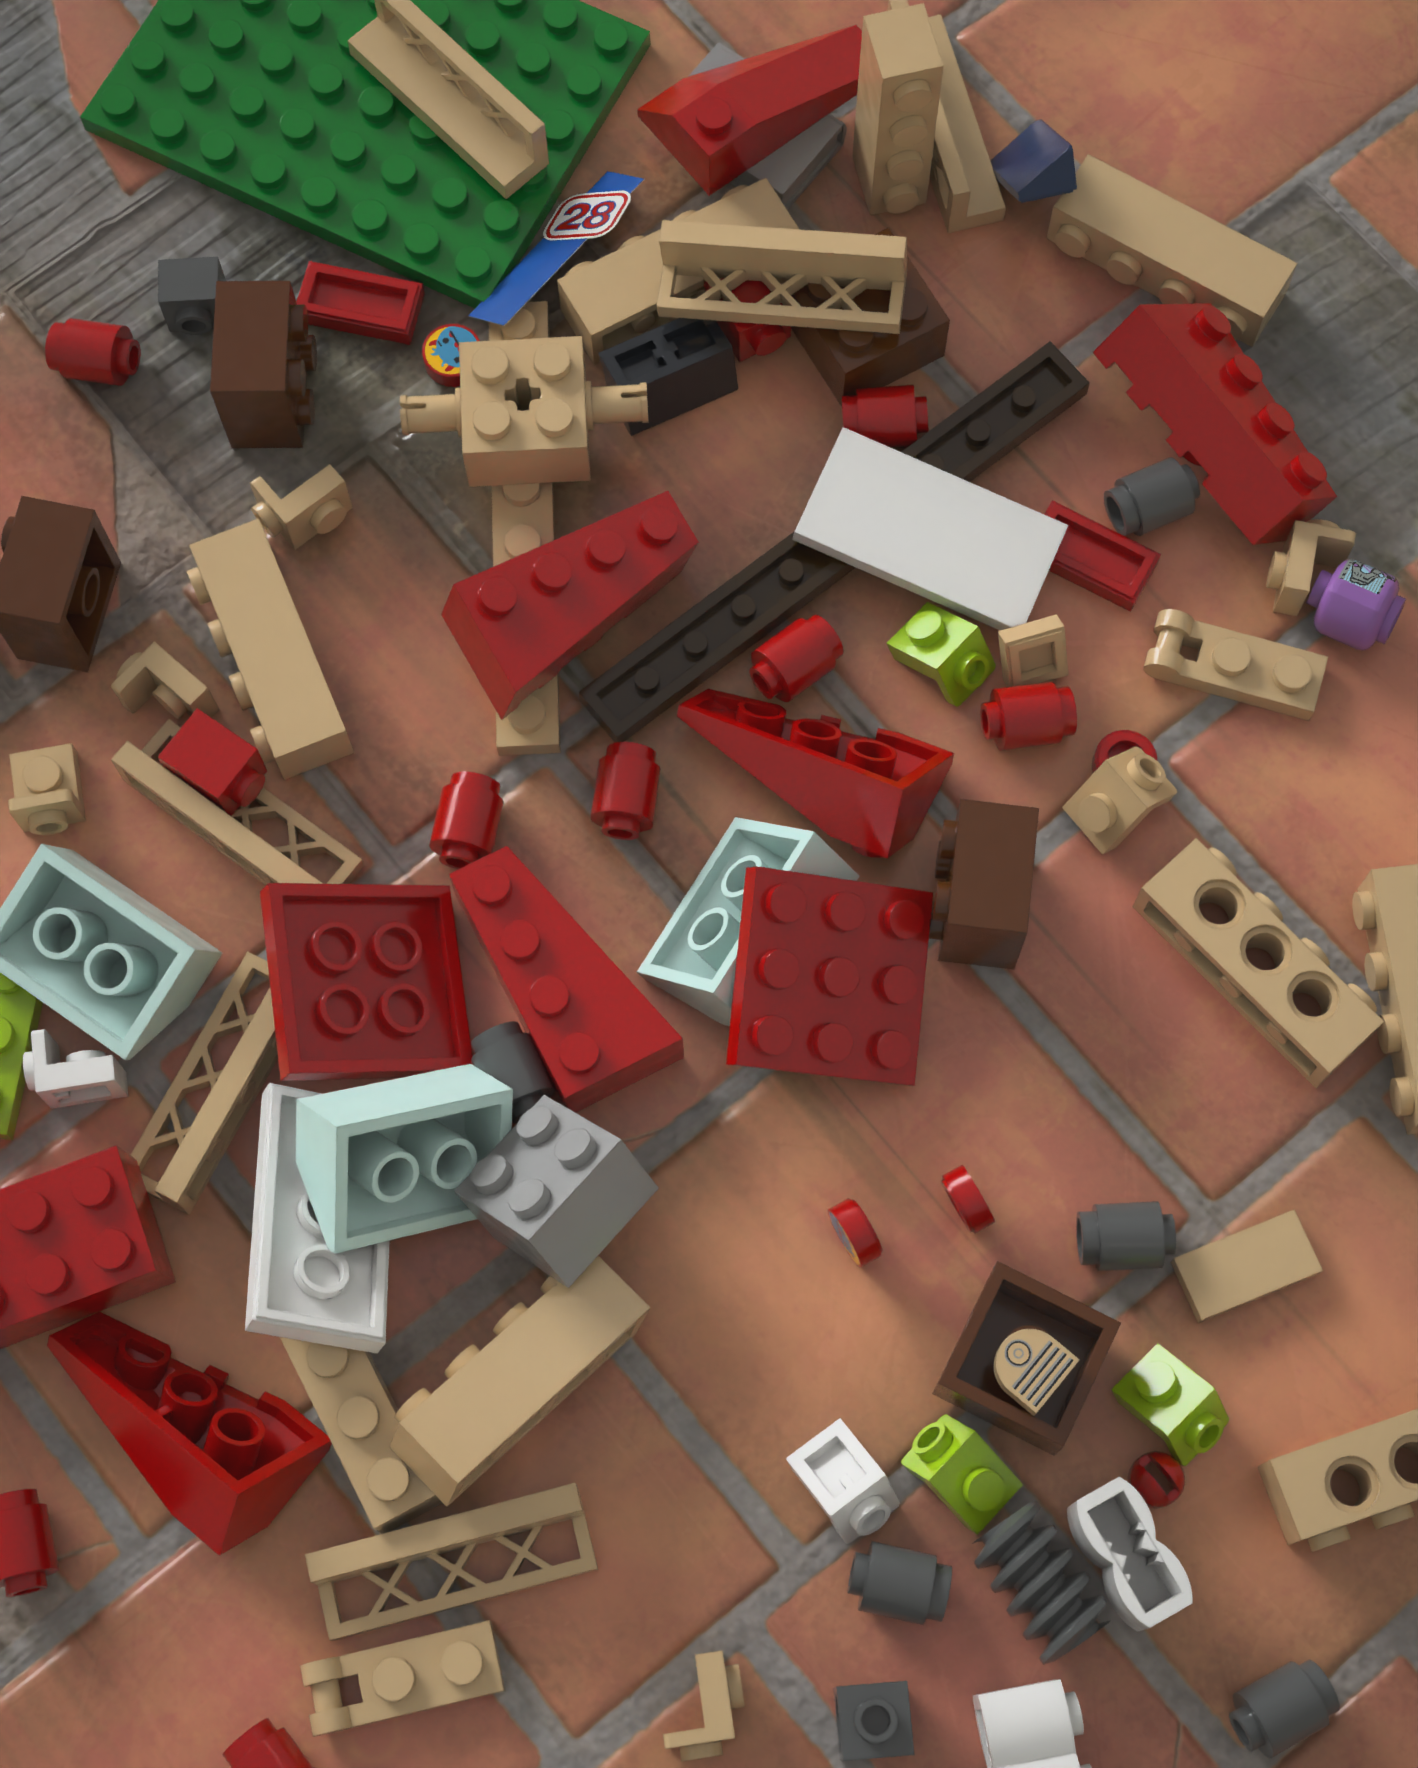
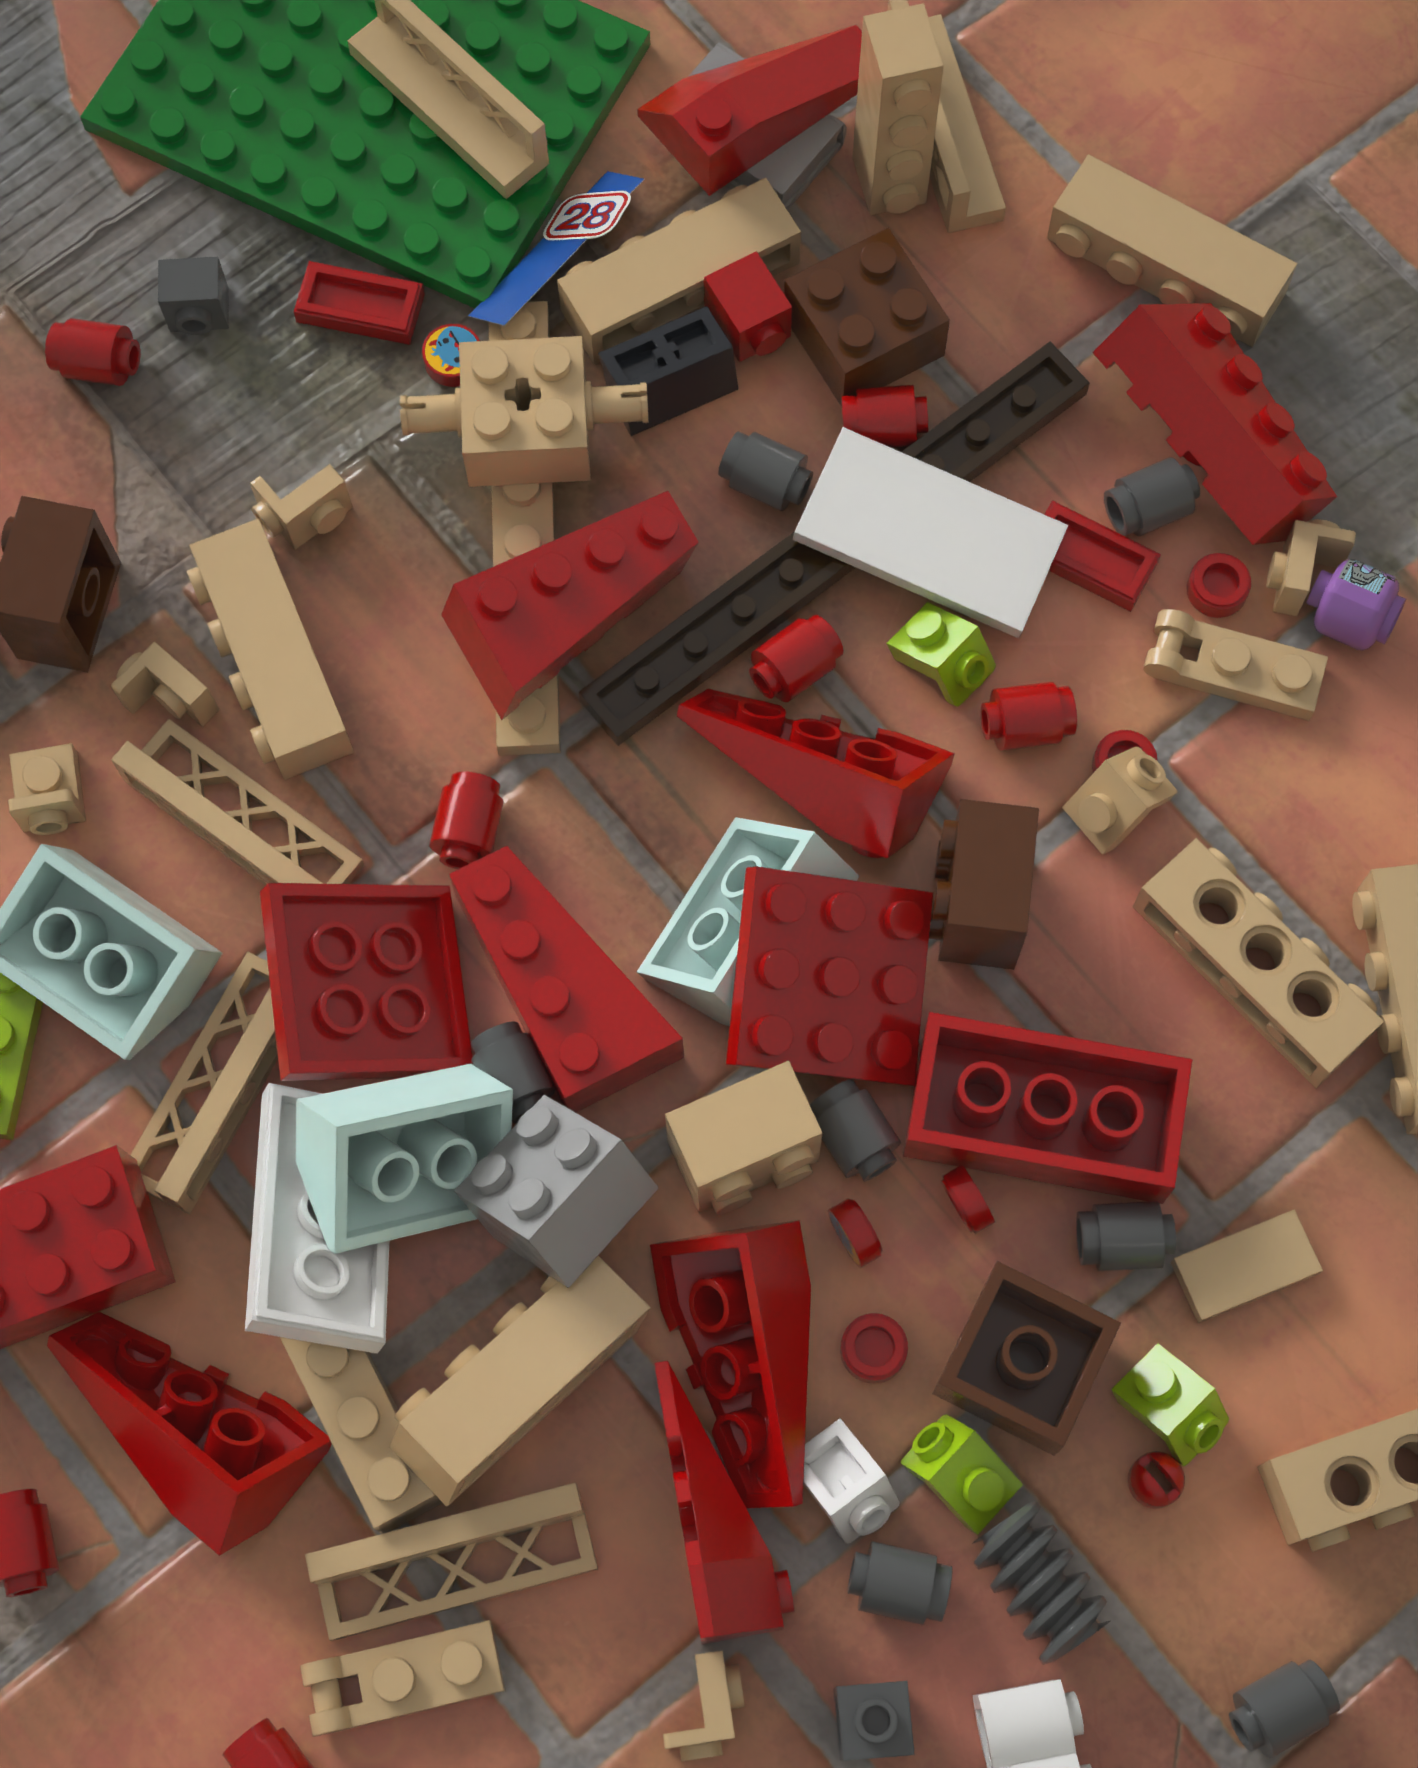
(80, 1080): white bracket -> none
(215, 762): red brick -> none
(262, 364): reddish brown brick -> none
(626, 790): red brick -> none
(726, 1556): none -> red wedge
(744, 1139): none -> tan brick
(747, 1328): none -> red wedge
(765, 470): none -> dark grey brick
(784, 257): tan fence -> none
(855, 1130): none -> dark grey brick
(874, 1348): none -> red tile
(1032, 1367): tan tile -> none
(1033, 652): tan tile -> none
(1036, 164): dark blue slope -> none
(1048, 1108): none -> red brick
(1138, 1571): white brick -> none
(1218, 585): none -> red tile

